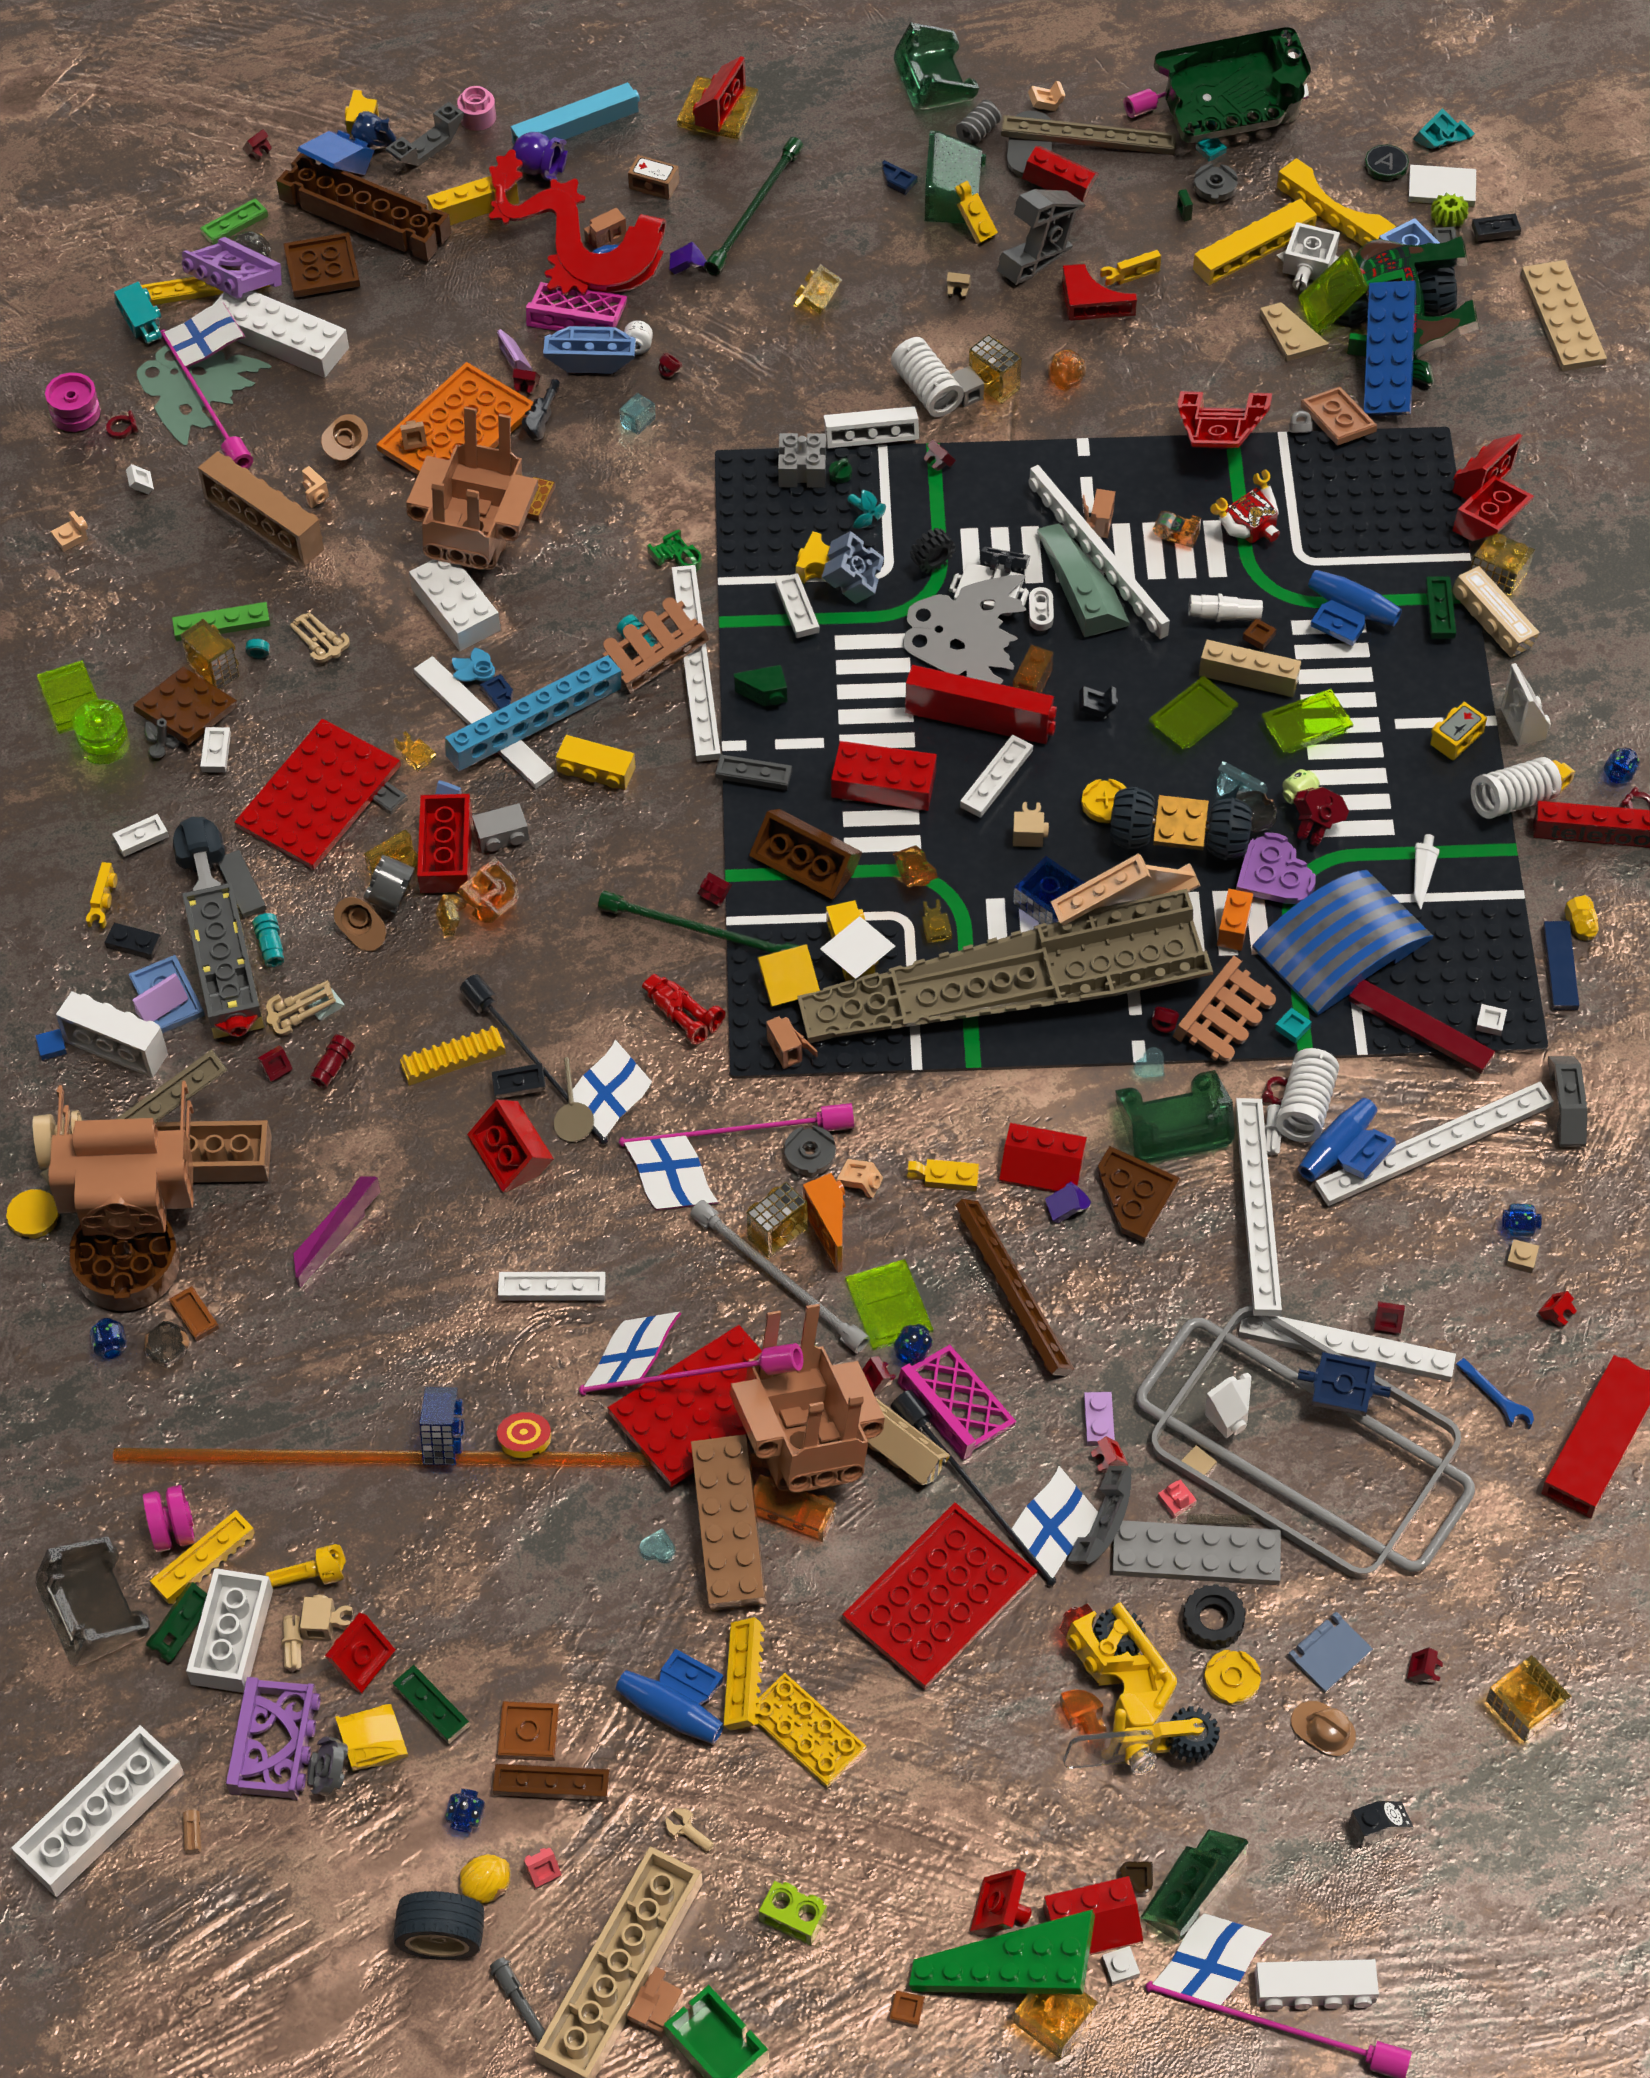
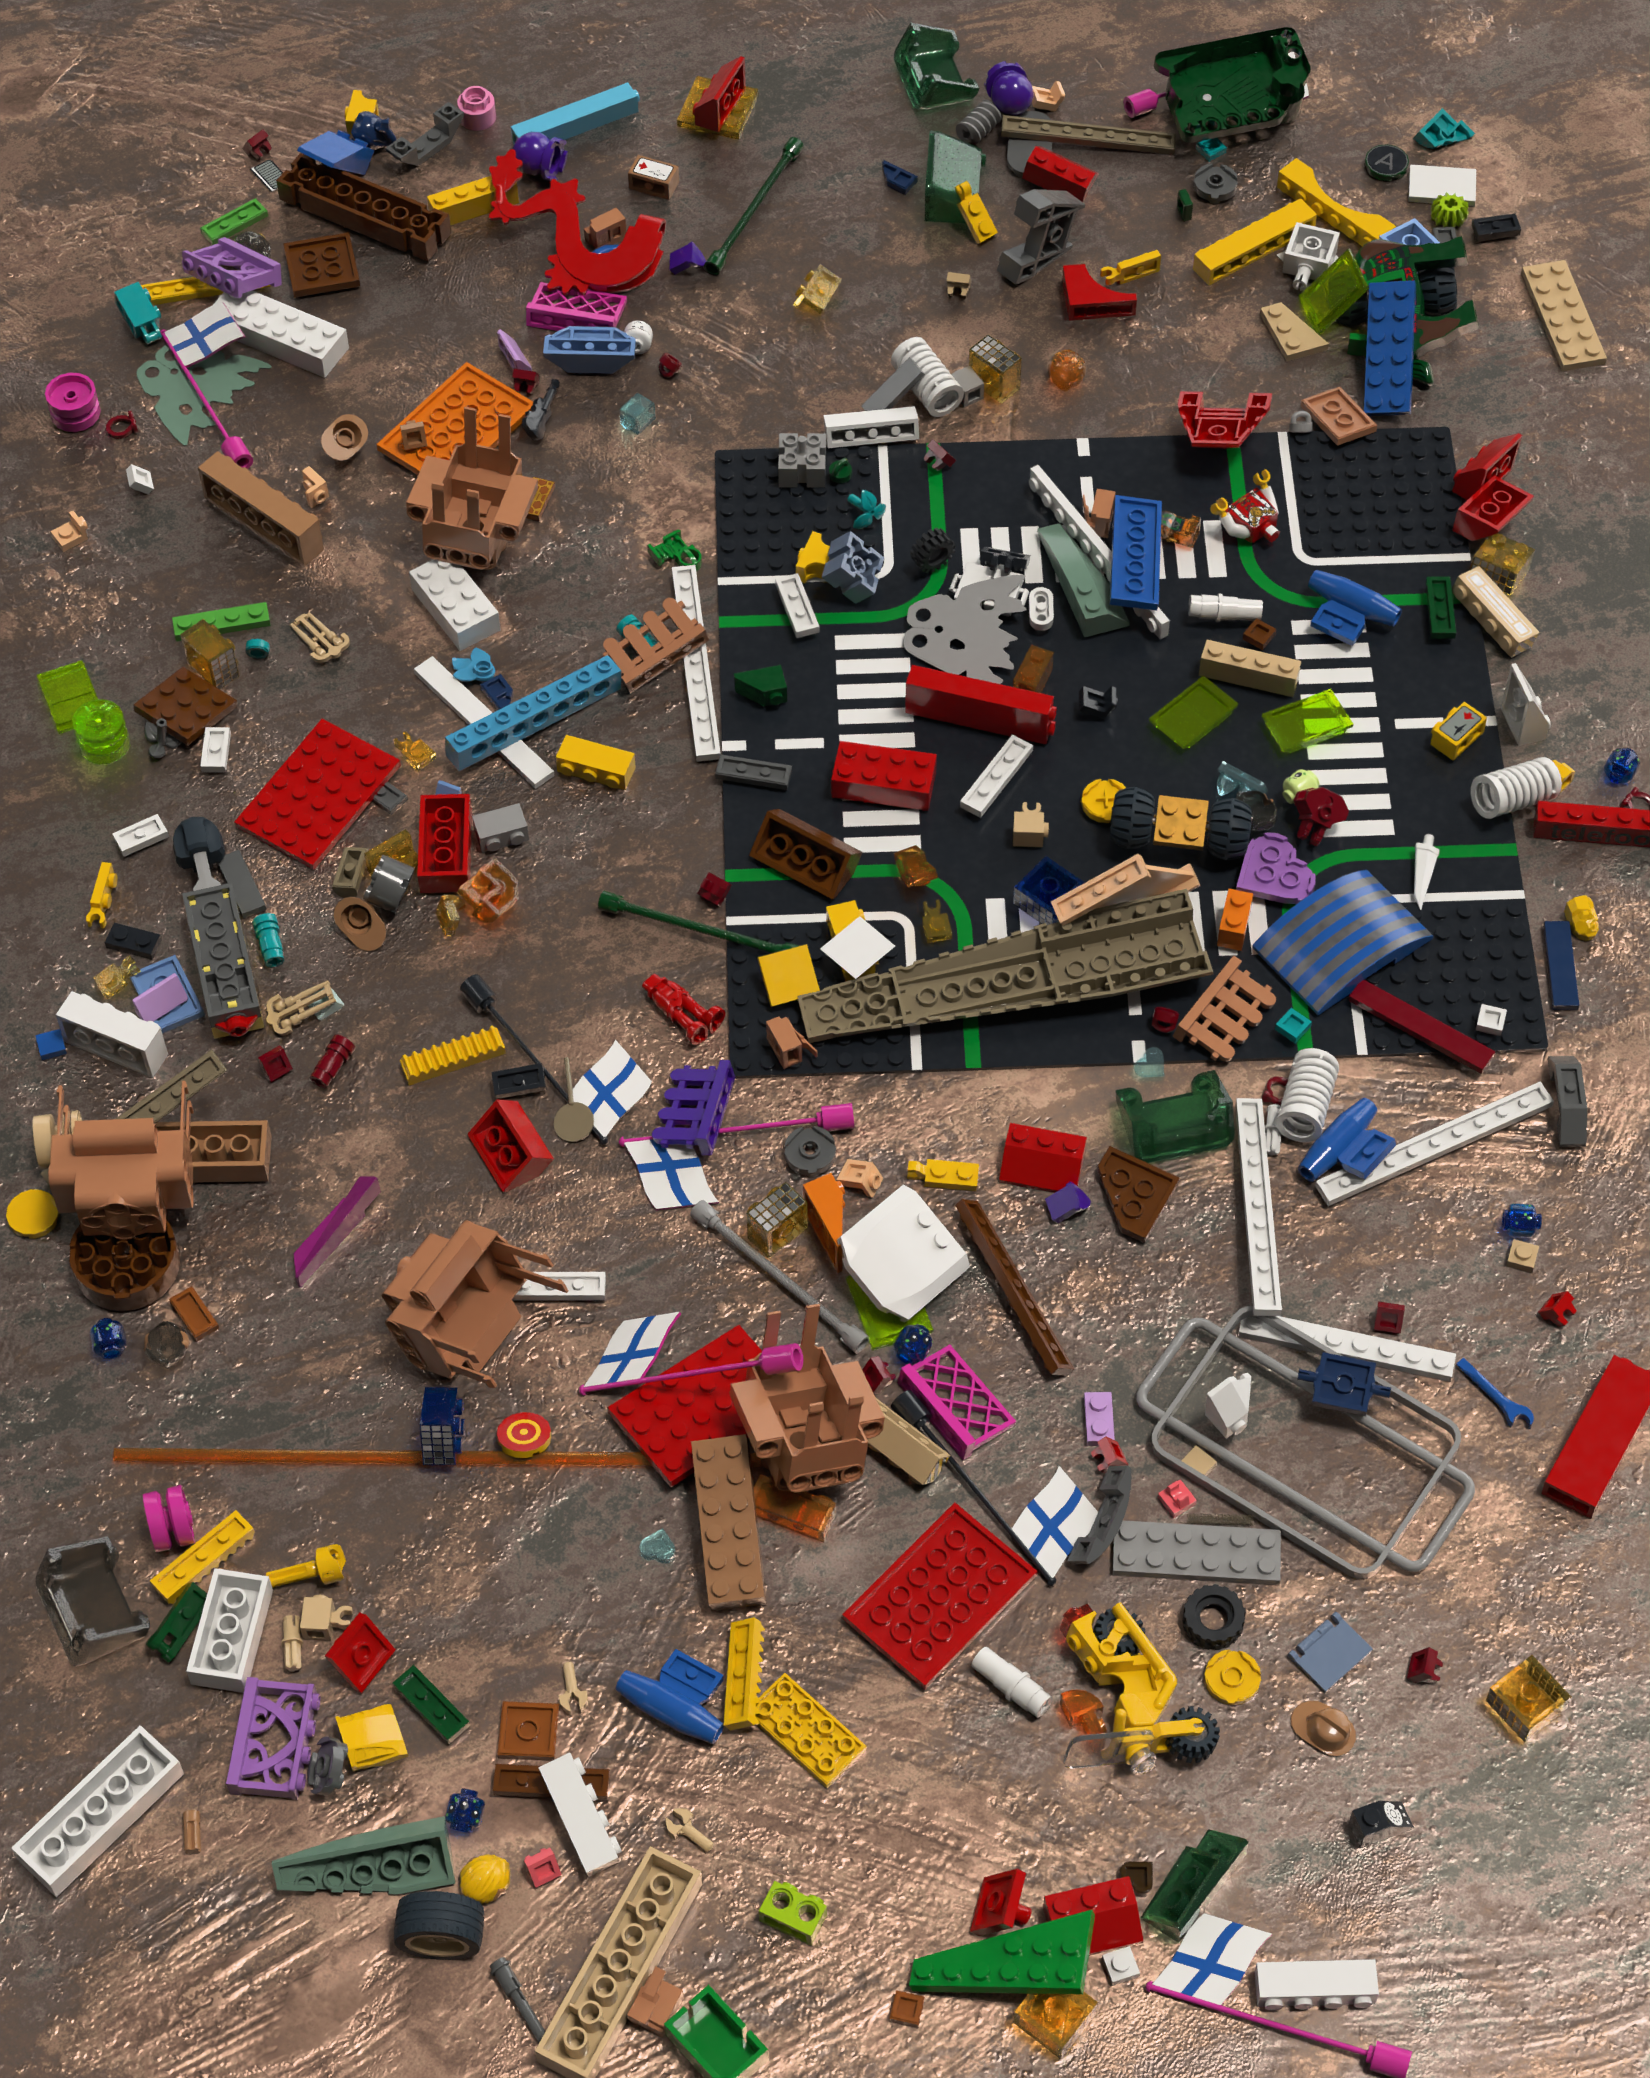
(113, 978): none -> clear yellow plate
(268, 174): none -> sticker
(350, 872): none -> dark tan brick
(383, 1860): none -> sand green wedge
(456, 1300): none -> nougat piece
(572, 1690): none -> tan bar
(579, 1813): none -> white brick
(710, 1109): none -> dark purple fence
(894, 387): none -> tile
(902, 1254): none -> white wedge
(1009, 88): none -> dark purple tile
(1012, 1682): none -> white piece
(1135, 553): none -> blue plate

